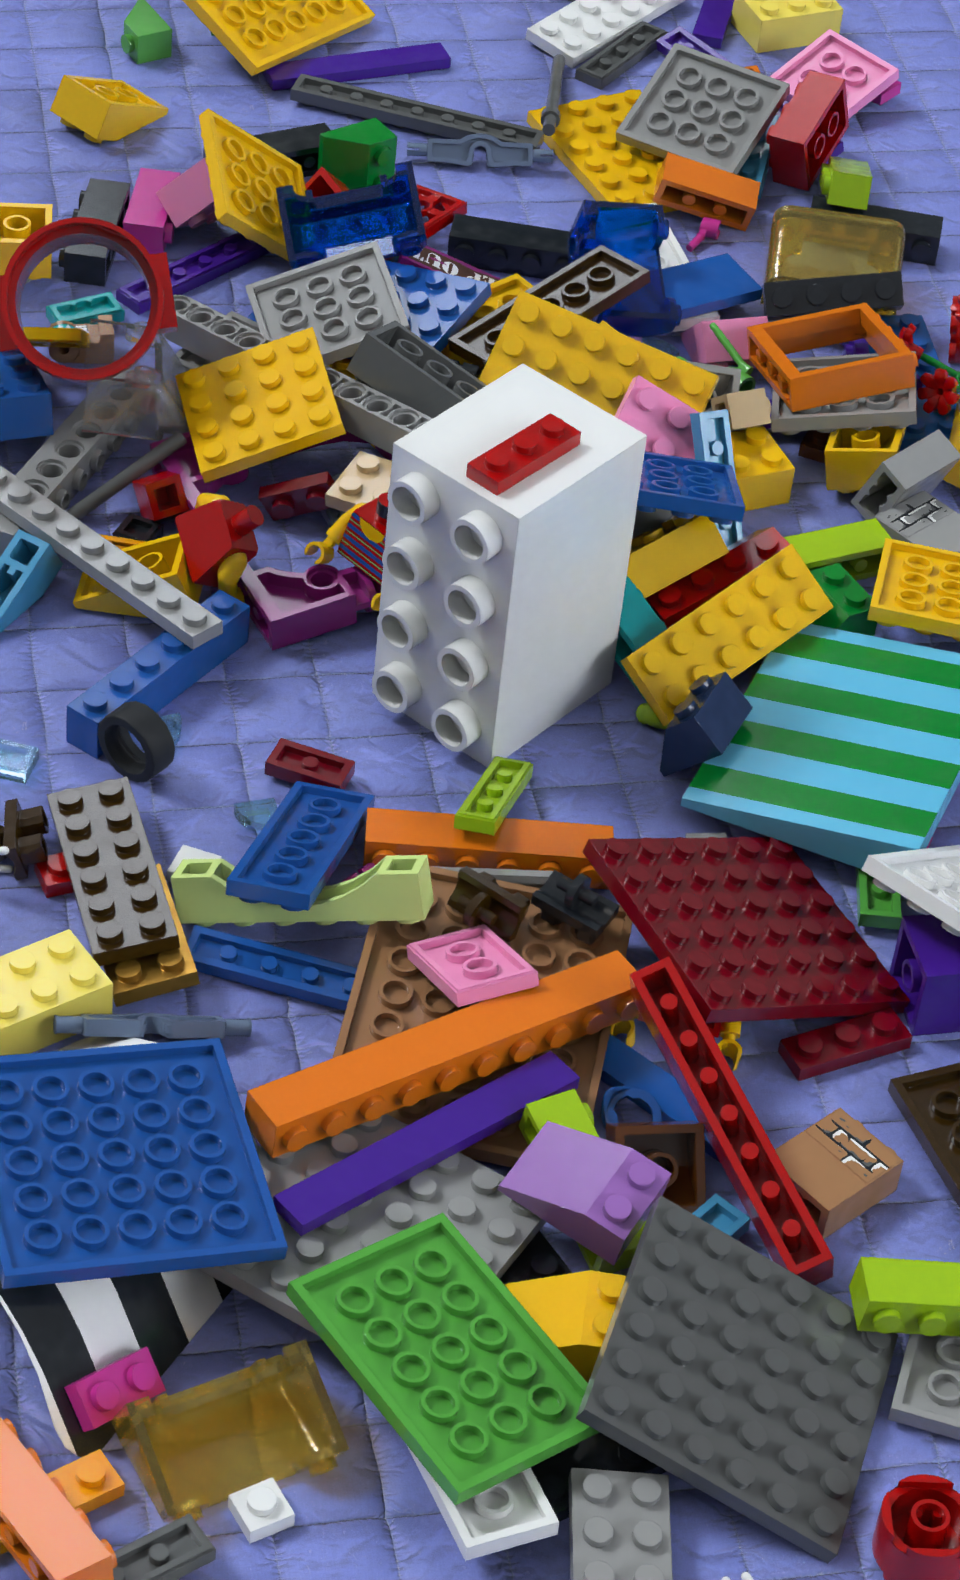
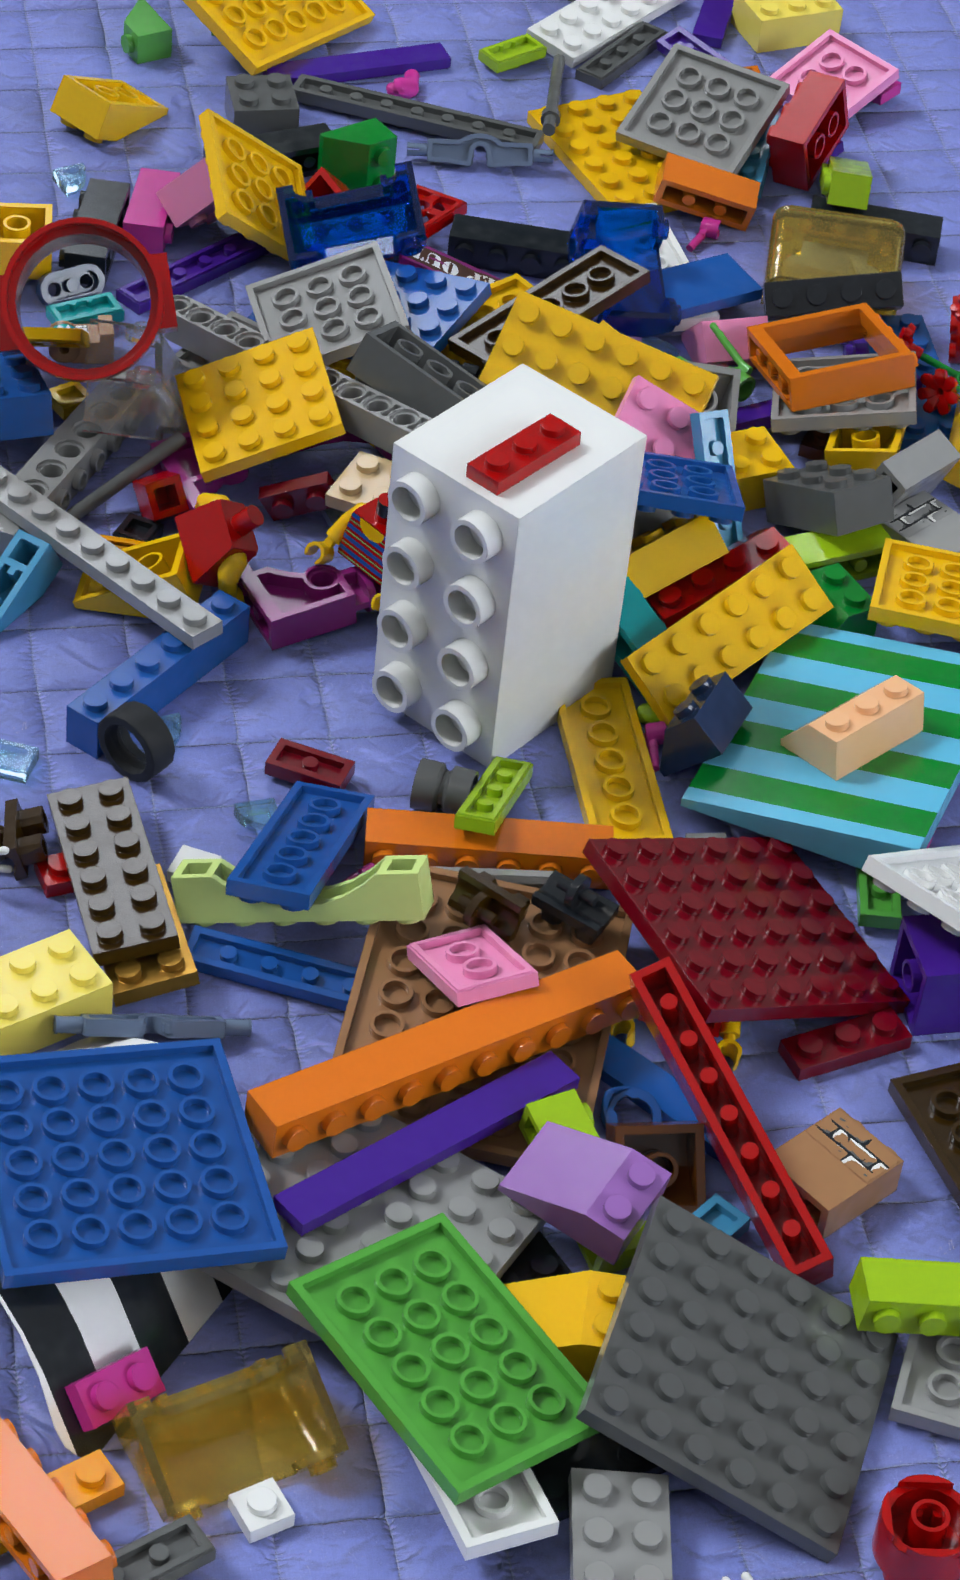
(67, 397): none -> yellow plate
(68, 284): none -> plate
(70, 178): none -> clear light blue tile
(261, 102): none -> dark grey brick
(405, 86): none -> dark pink arm
(440, 788): none -> dark grey wheel
(512, 53): none -> lime plate
(612, 762): none -> yellow plate
(653, 737): none -> dark pink hand
(745, 408): tan brick -> none
(828, 498): none -> dark grey brick
(860, 728): none -> light nougat slope

